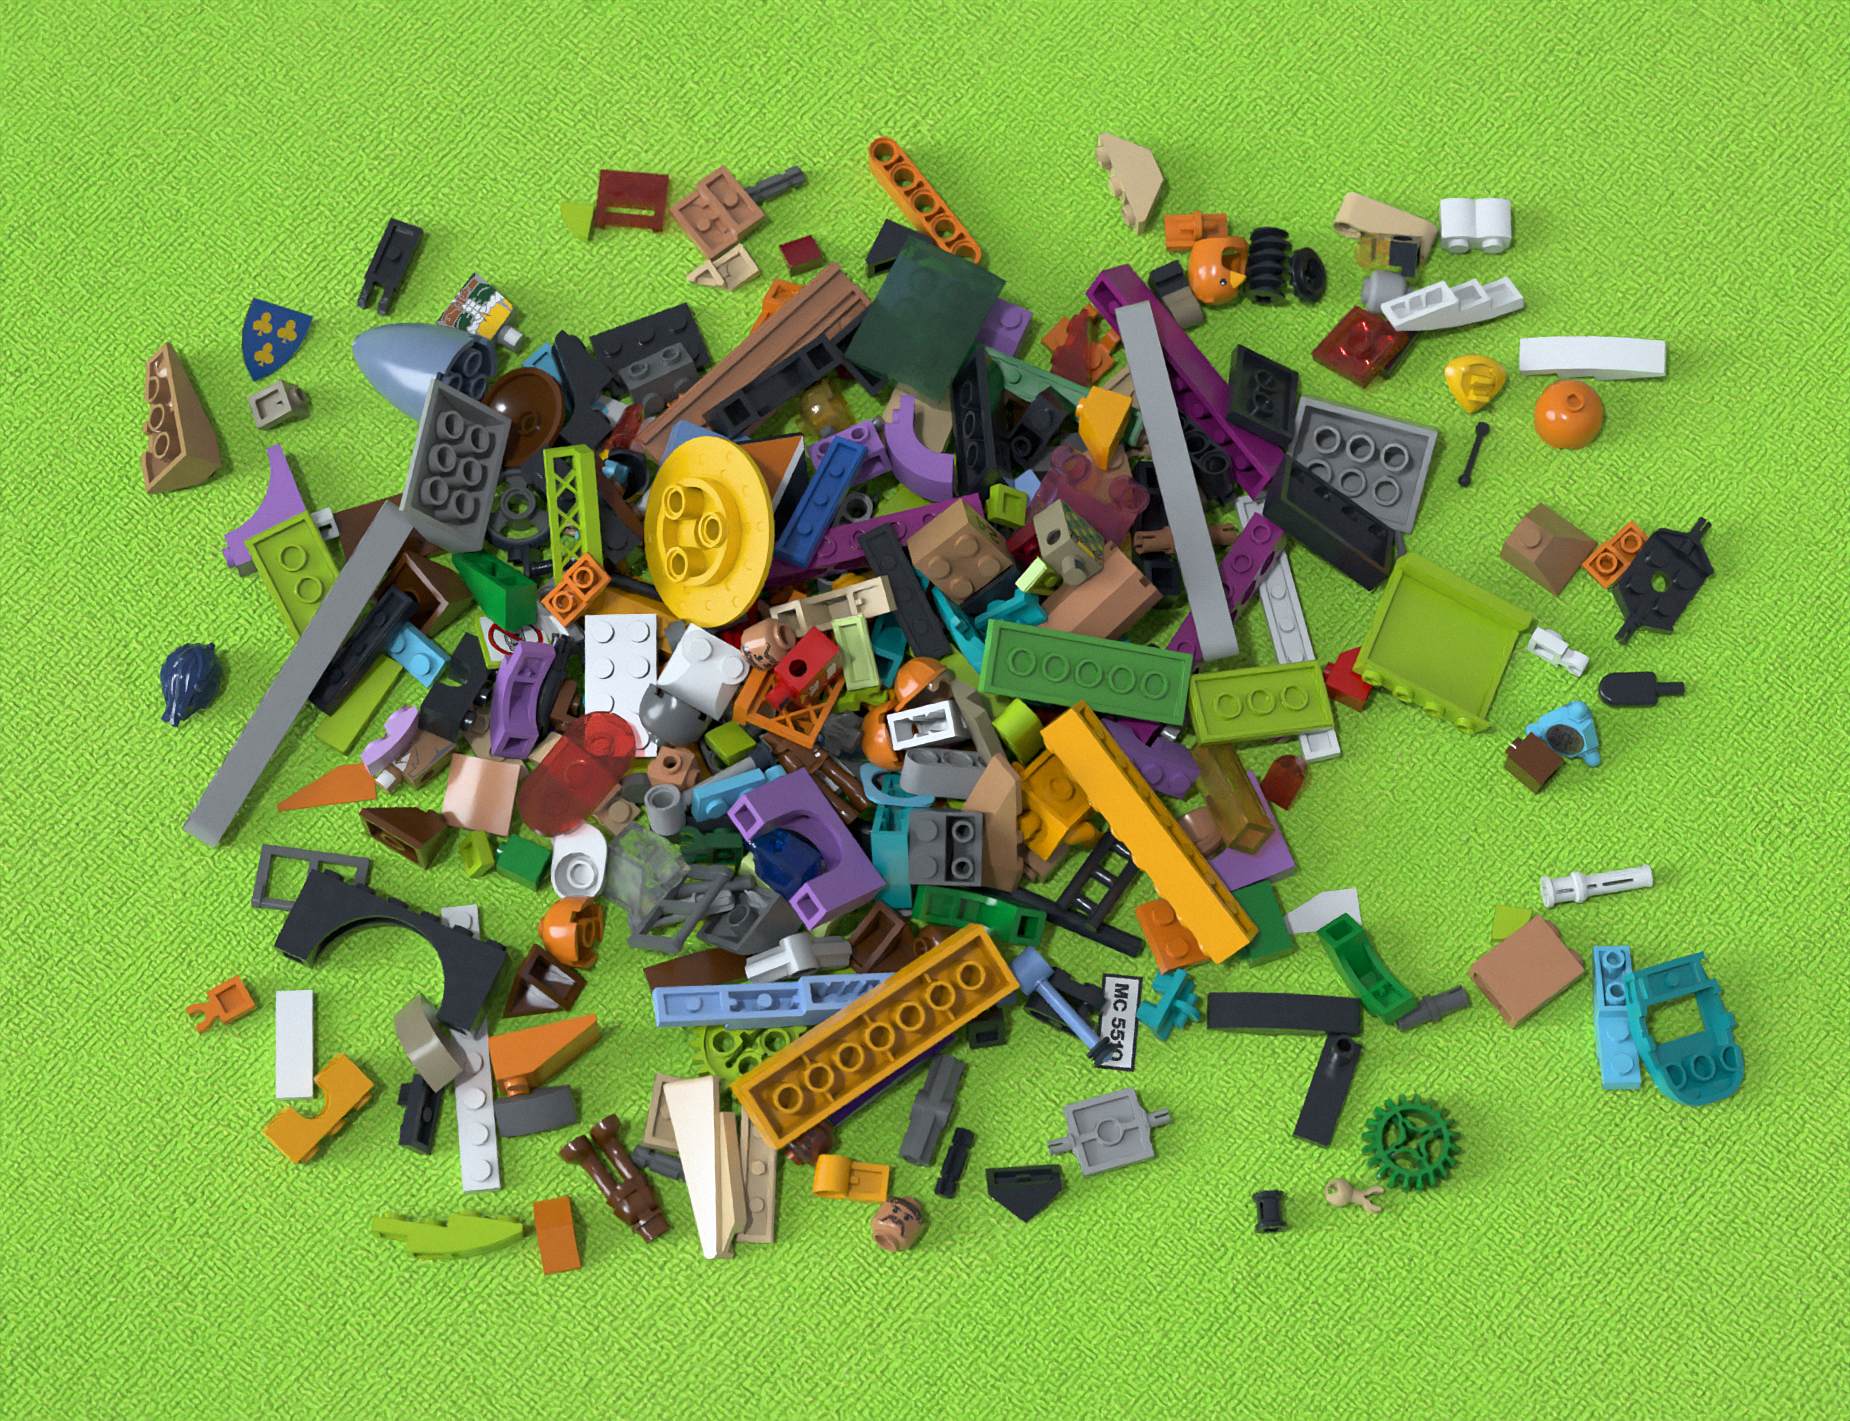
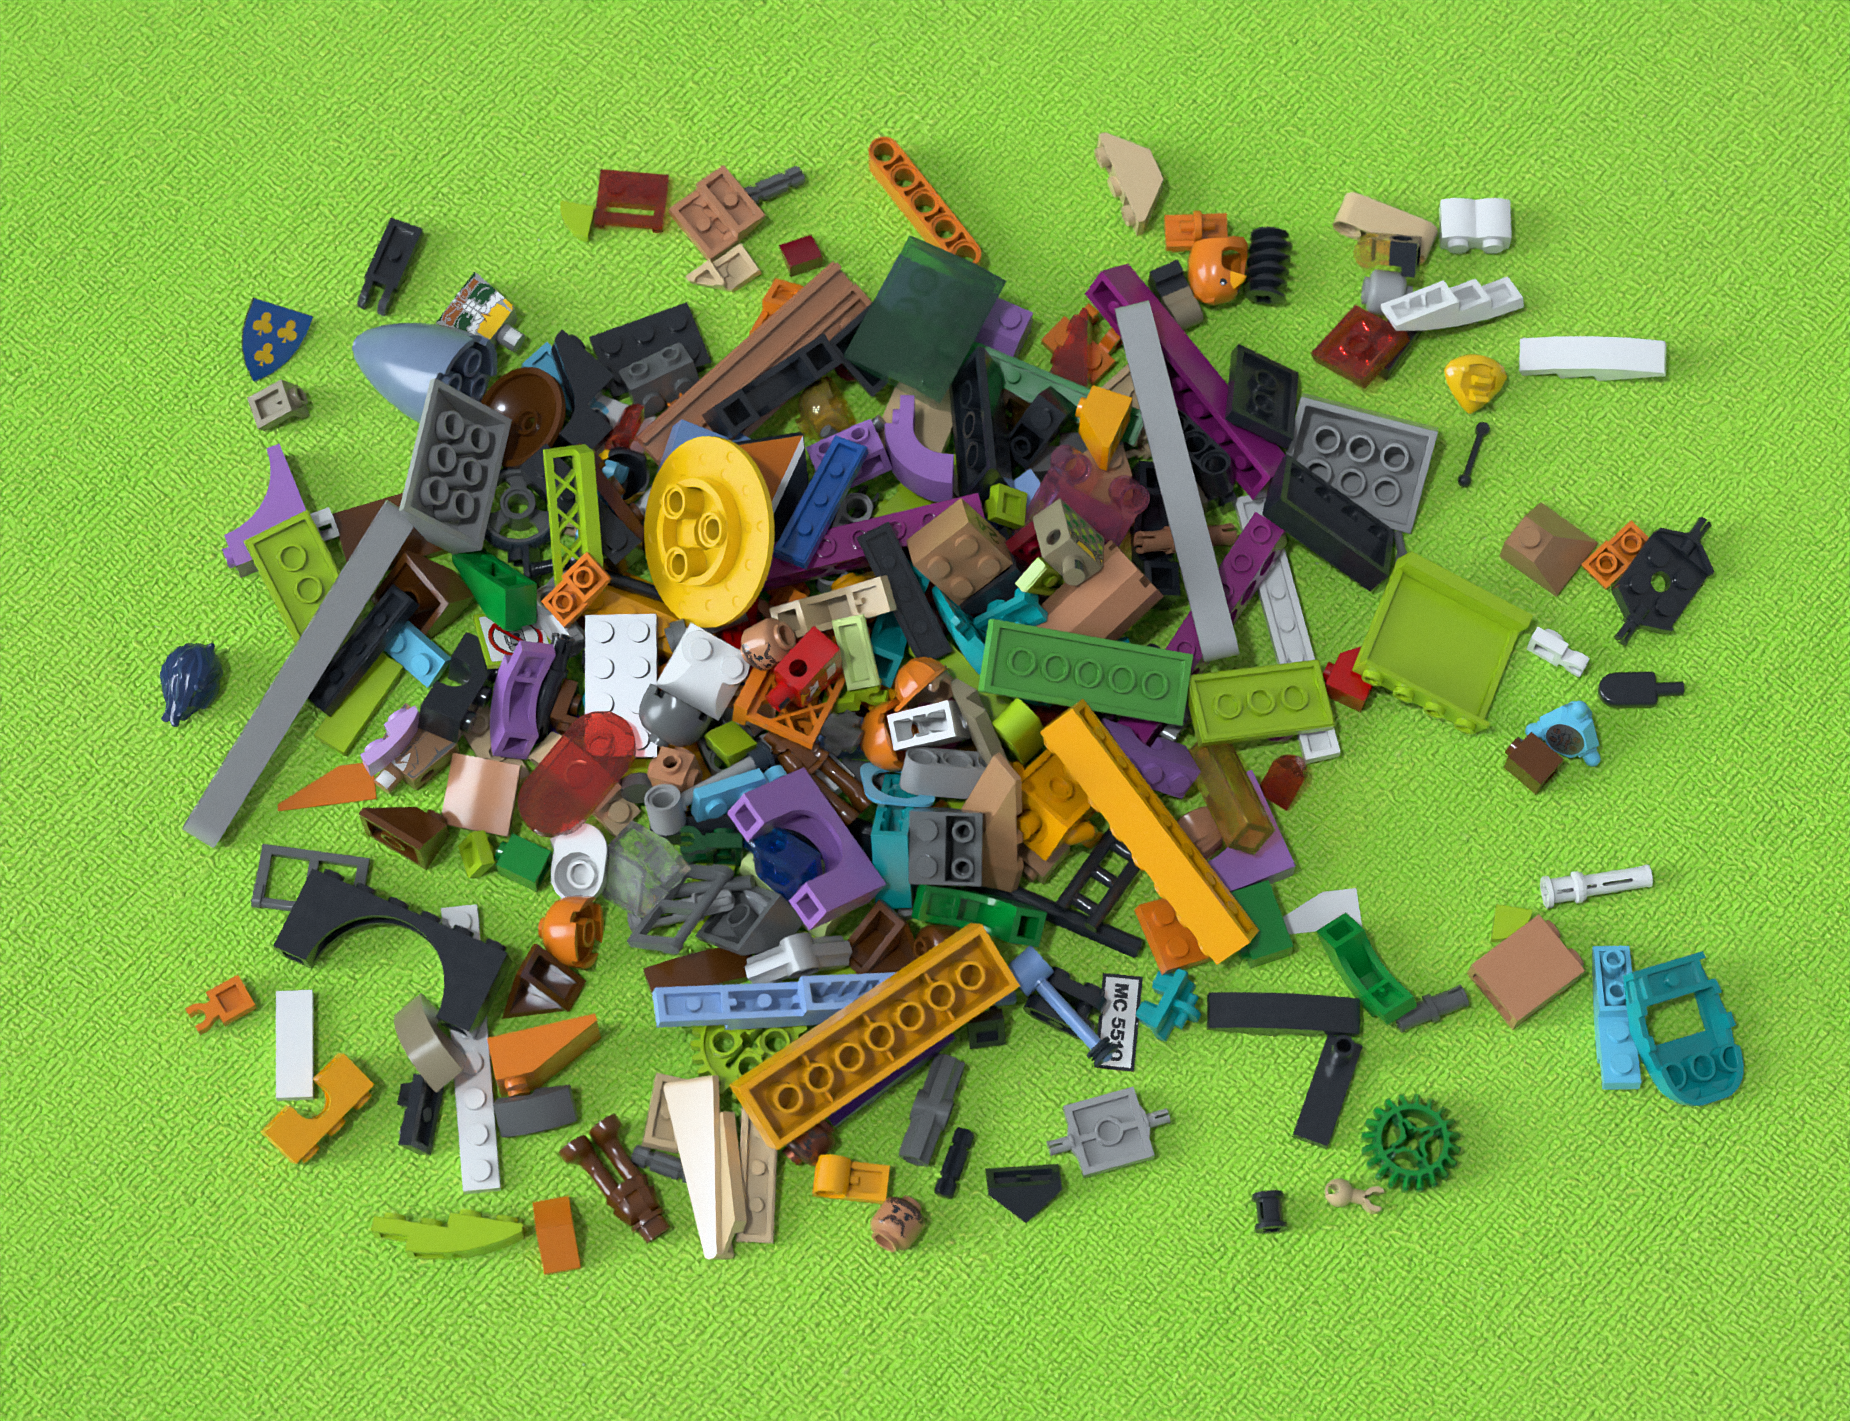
(180, 437): medium nougat wedge -> none
(888, 246): black slope -> none
(1303, 265): black gear -> none
(1568, 414): orange cylinder -> none

